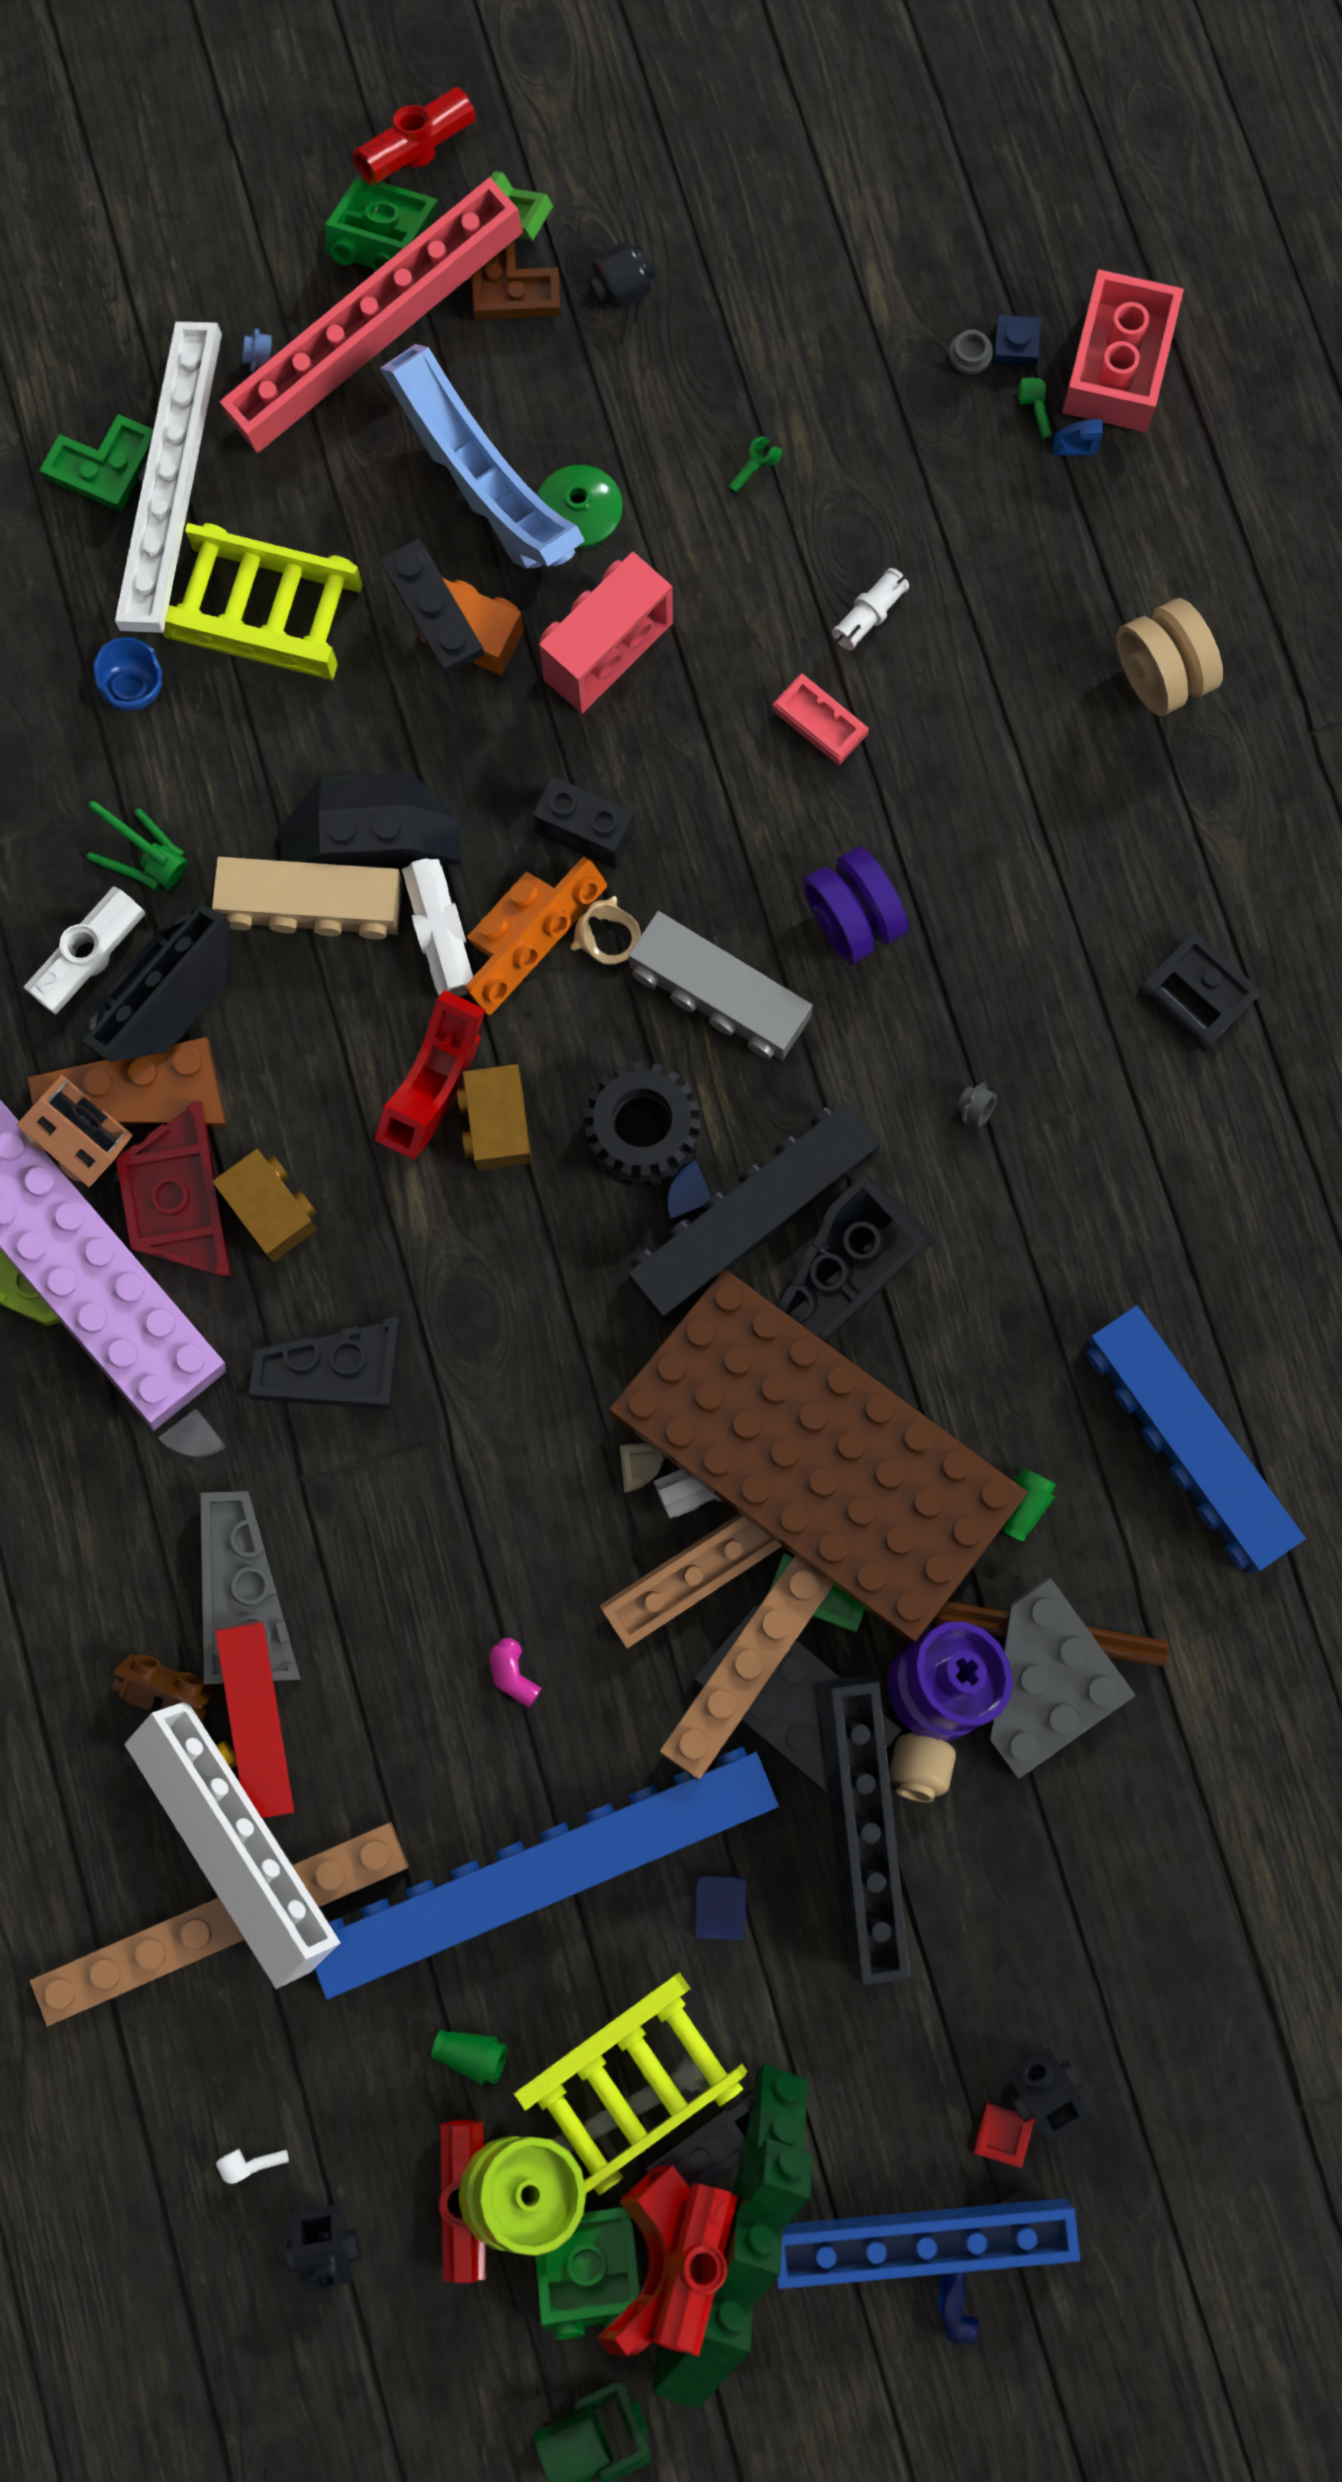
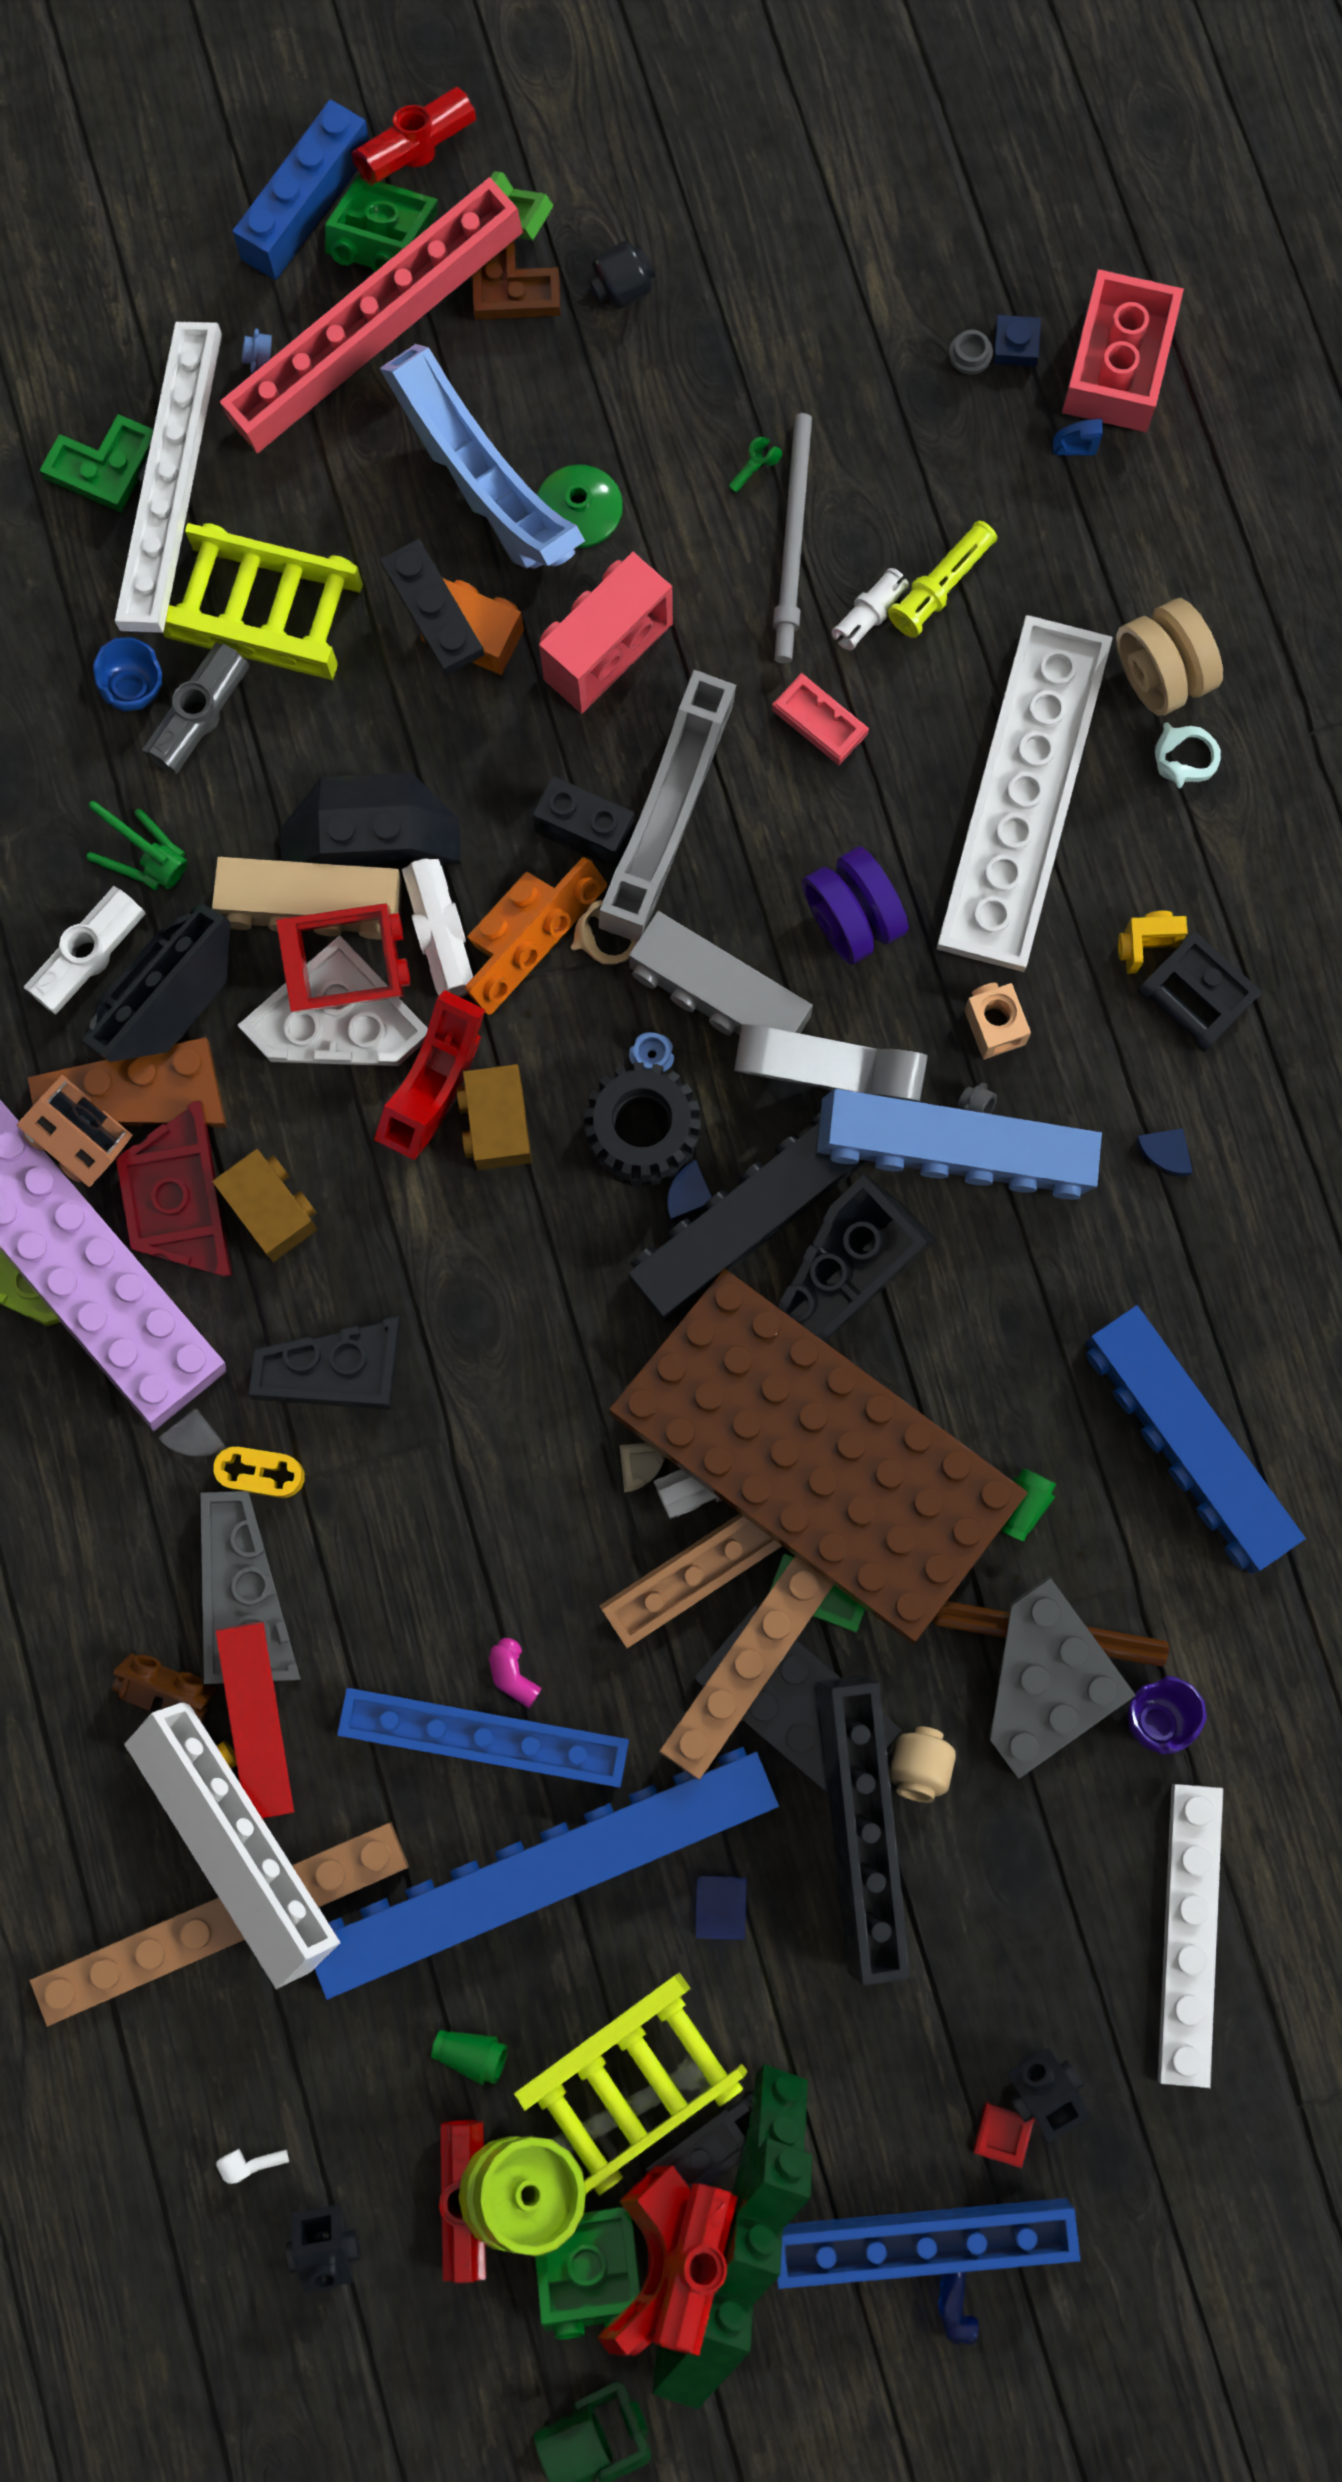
(209, 685): none -> dark grey piece
(257, 1483): none -> yellow beam
(296, 967): none -> red window
(301, 191): none -> blue brick
(351, 1034): none -> white plate
(483, 1737): none -> blue plate
(652, 1042): none -> medium blue plate
(668, 807): none -> light grey arch
(787, 615): none -> light grey bar
(830, 1063): none -> light grey beam
(931, 591): none -> neon yellow pin
(950, 1681): dark purple wheel -> none
(958, 1143): none -> medium blue brick
(991, 1038): none -> light nougat brick
(1024, 794): none -> white plate
(1033, 392): green hand -> none
(1154, 930): none -> yellow bracket
(1166, 1151): none -> dark blue tile
(1166, 1715): none -> dark purple hair
(1183, 773): none -> light aqua piece
(1190, 1936): none -> white plate

